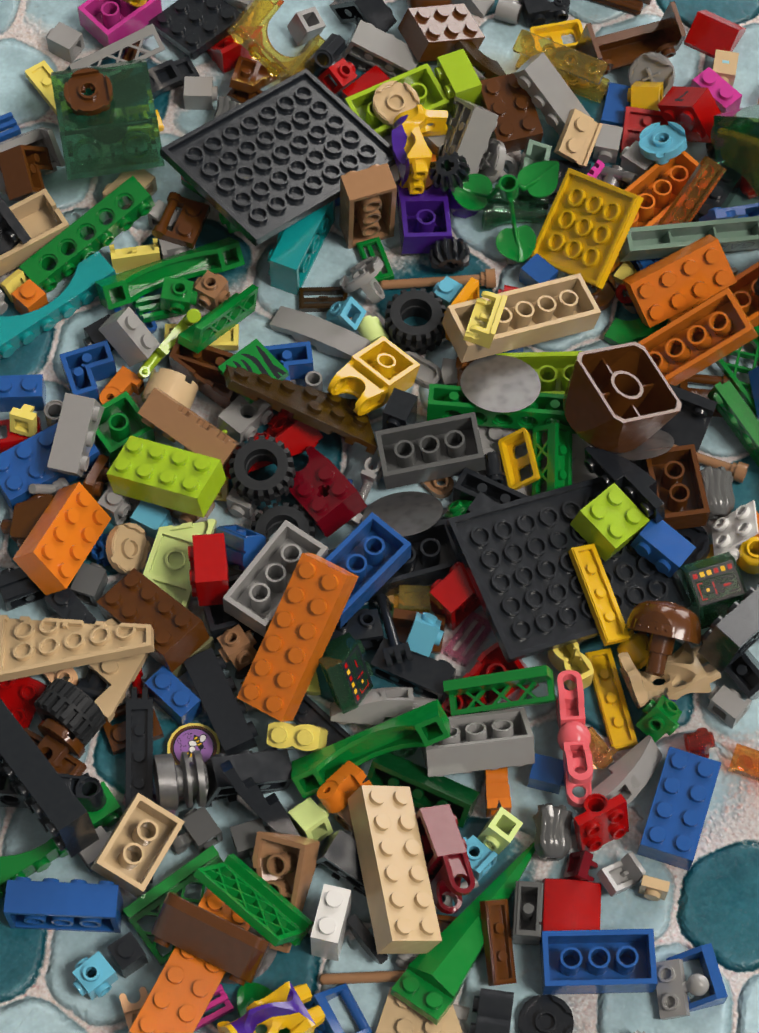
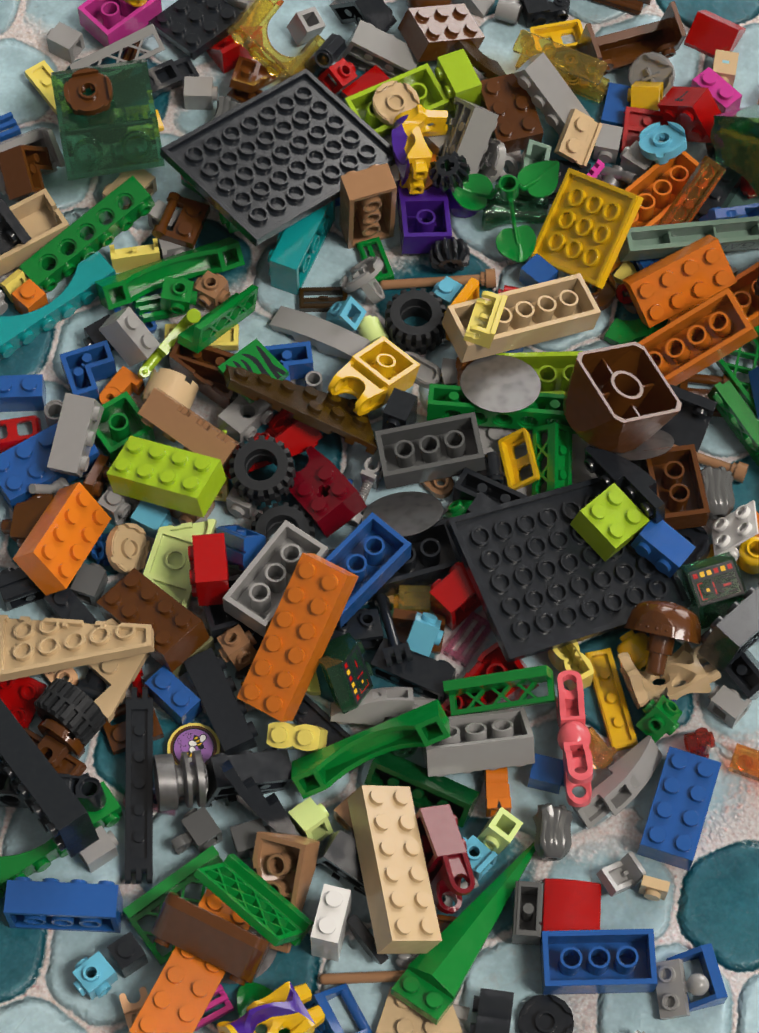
(23, 420): light yellow tile -> none
(137, 845): tan brick -> none
(341, 786): orange leg -> none
(497, 942): reddish brown tile -> none
(579, 865): dark red tile -> none
(599, 594): yellow tile -> none
(601, 827): red plate -> none

